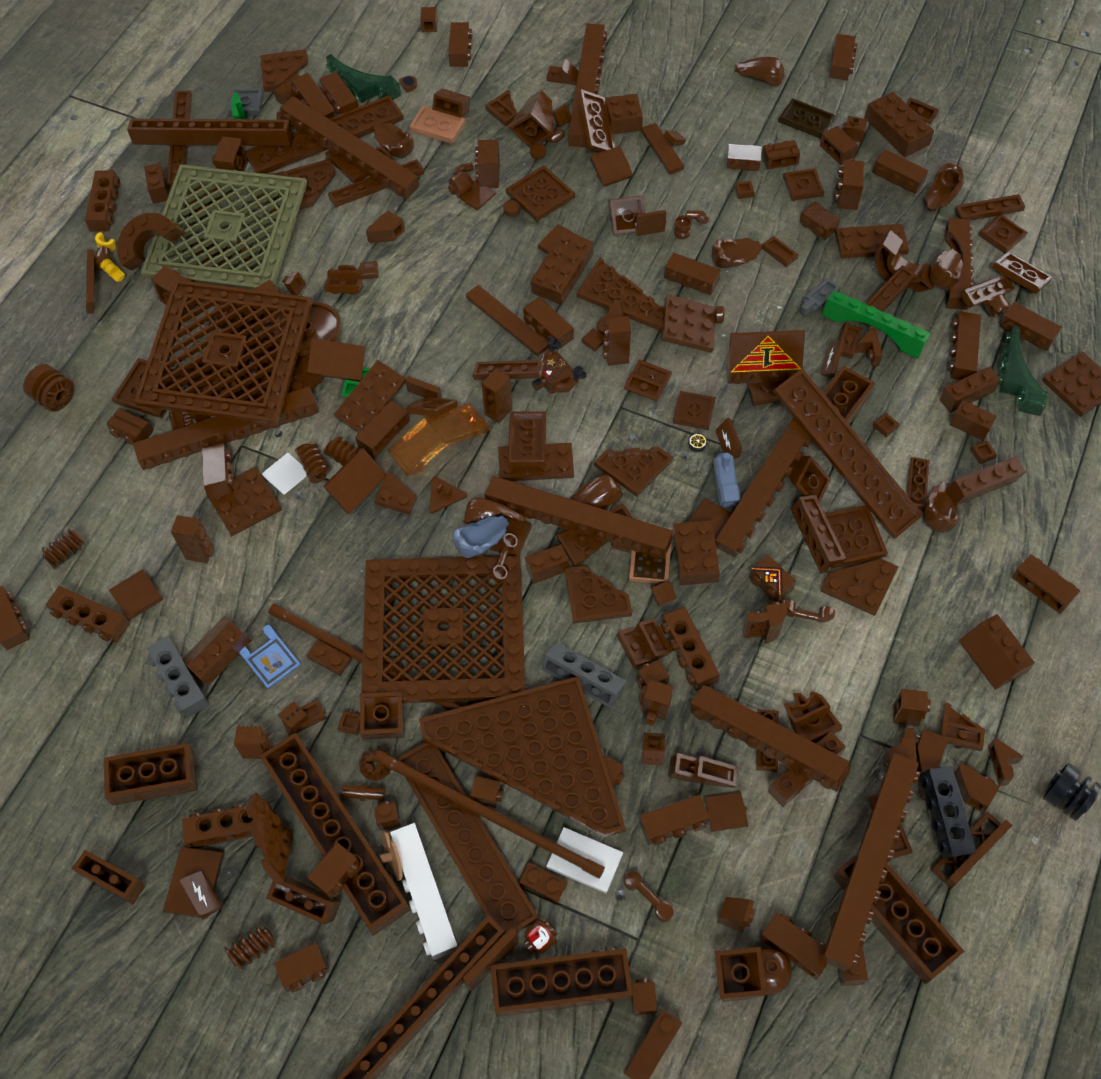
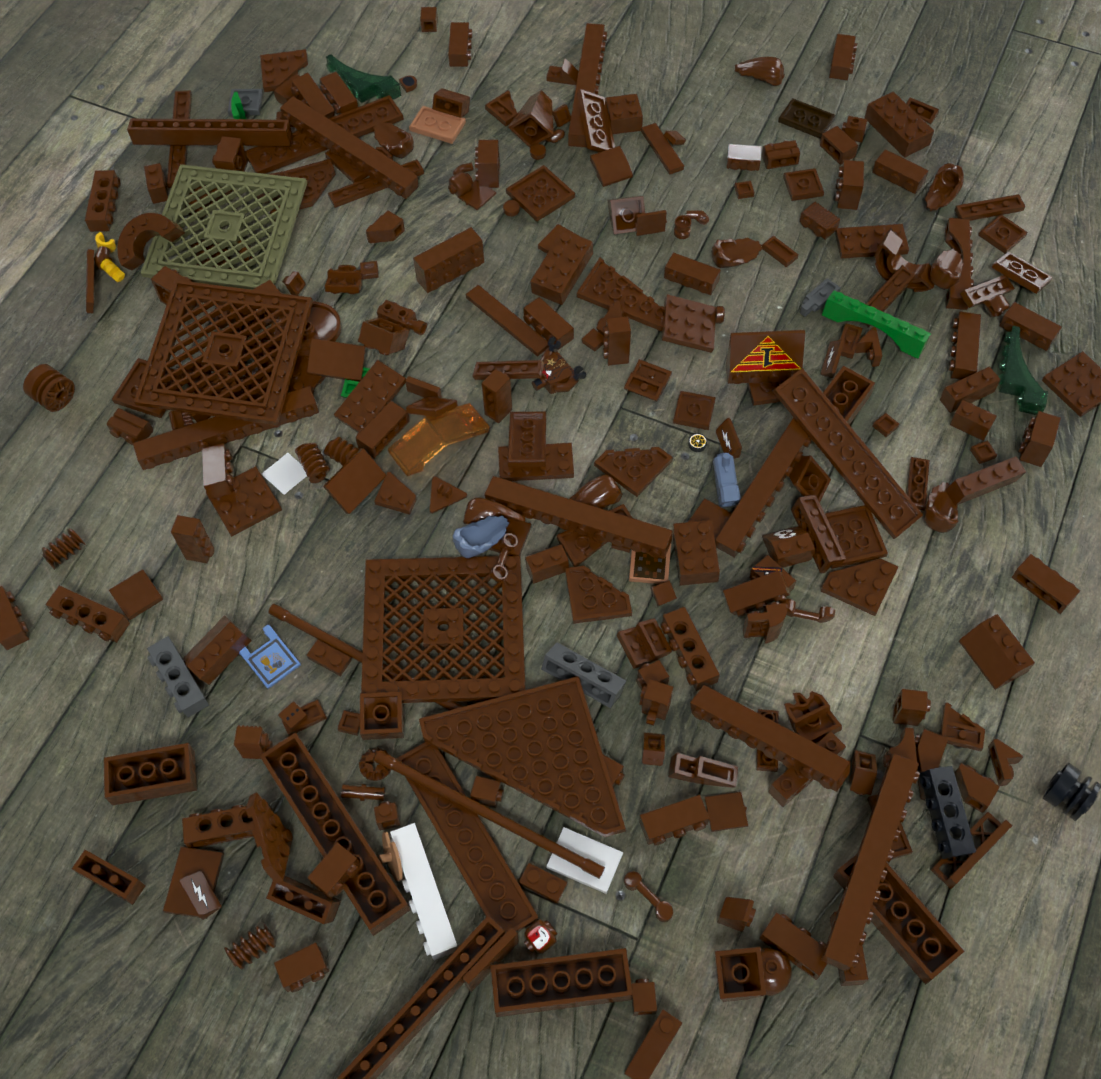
(383, 335): none -> reddish brown brick
(402, 316): none -> reddish brown brick
(449, 260): none -> reddish brown brick
(757, 593): none -> reddish brown brick
(789, 546): none -> reddish brown slope
(863, 773): none -> reddish brown slope
(1039, 438): none -> reddish brown brick

